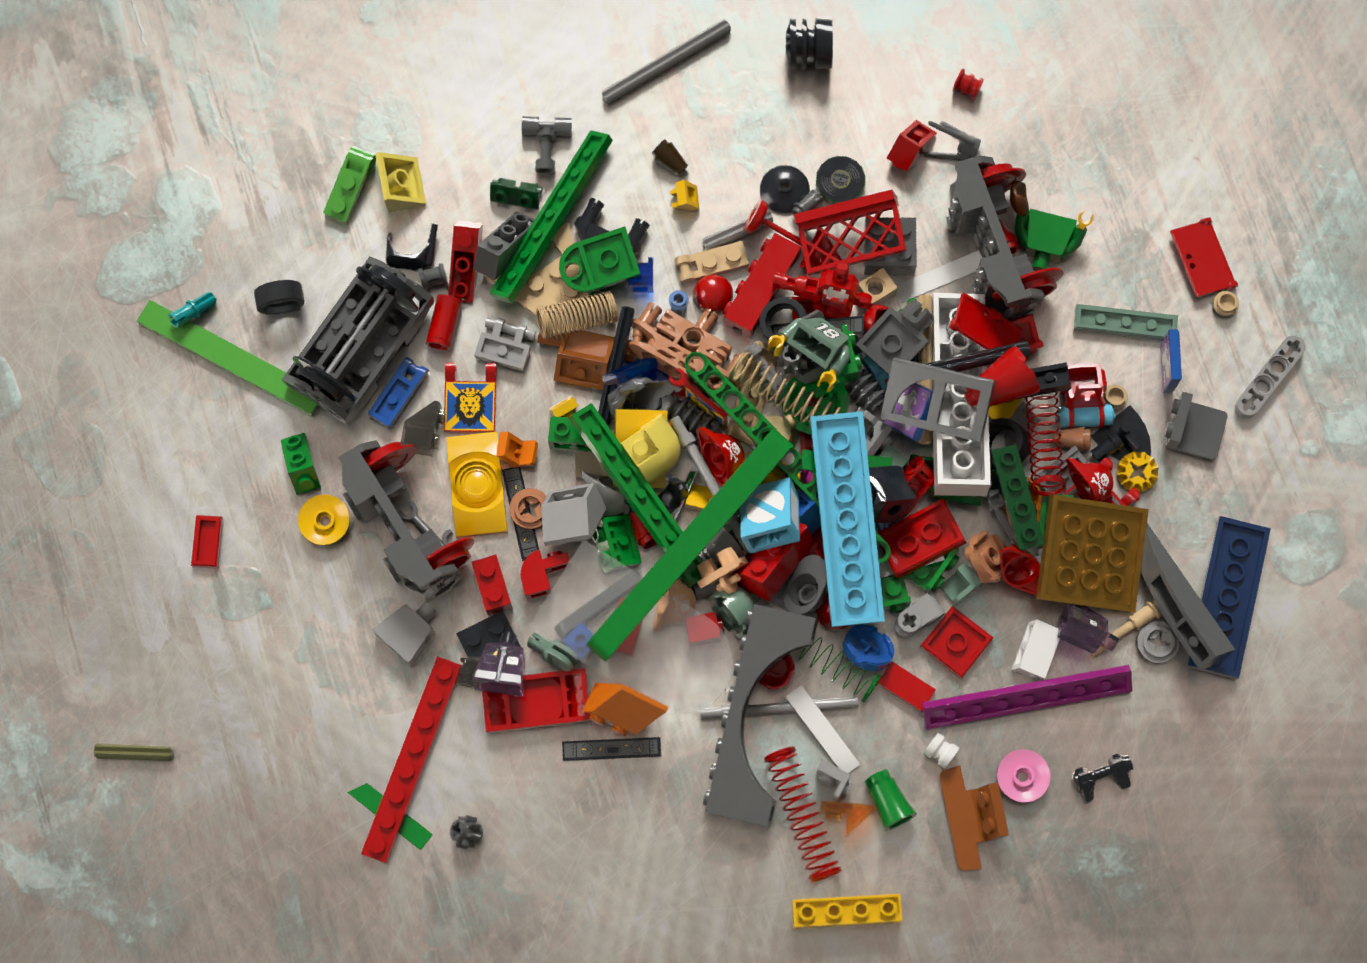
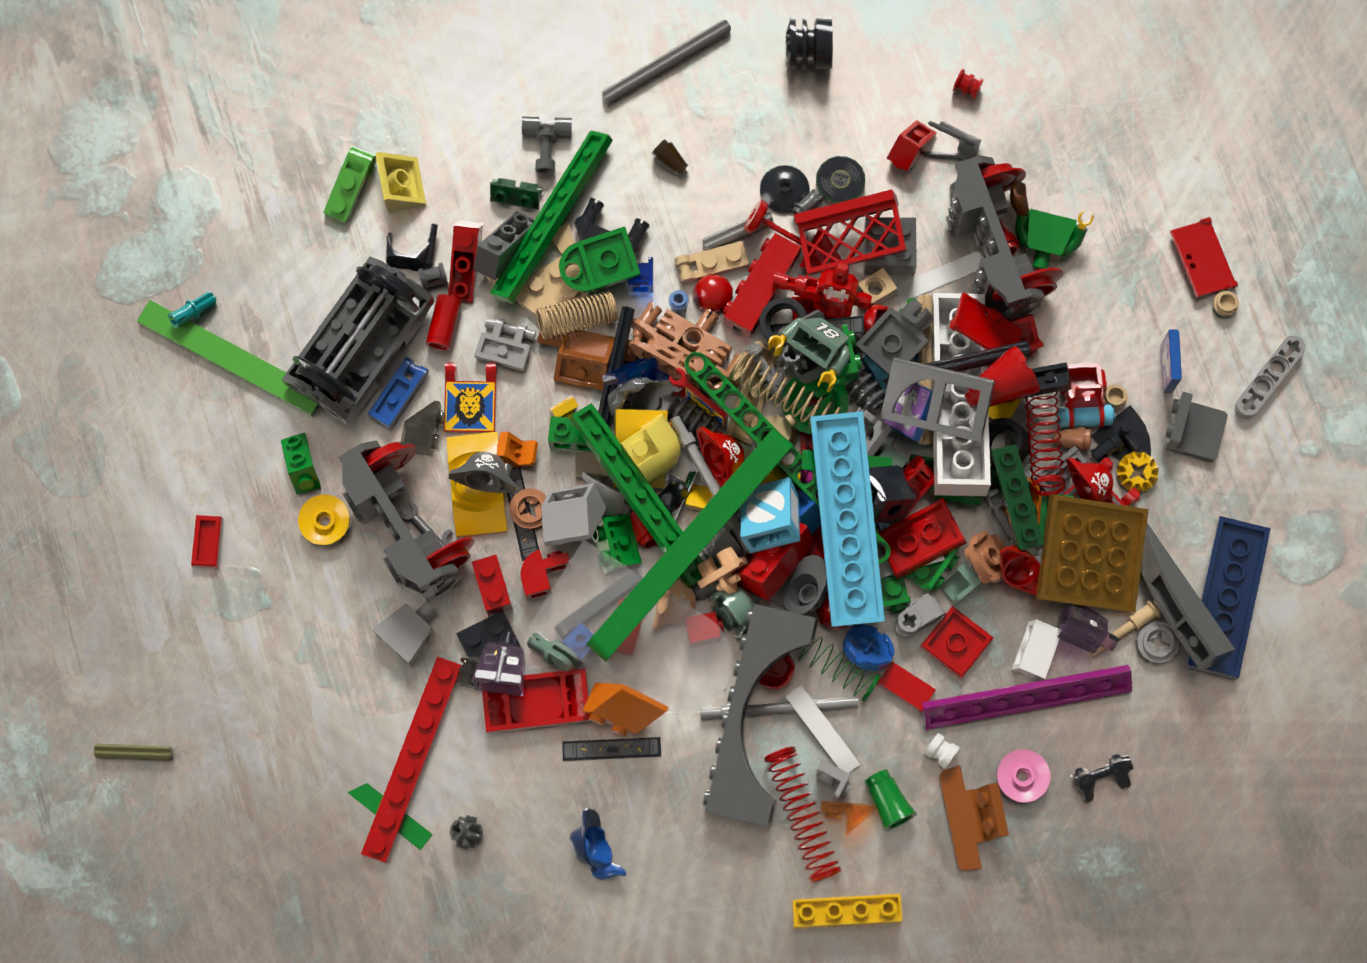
(279, 297): black tyre -> none
(485, 473): none -> dark grey hat
(591, 847): none -> hair
(686, 195): yellow tile -> none
(1123, 322): sand green tile -> none

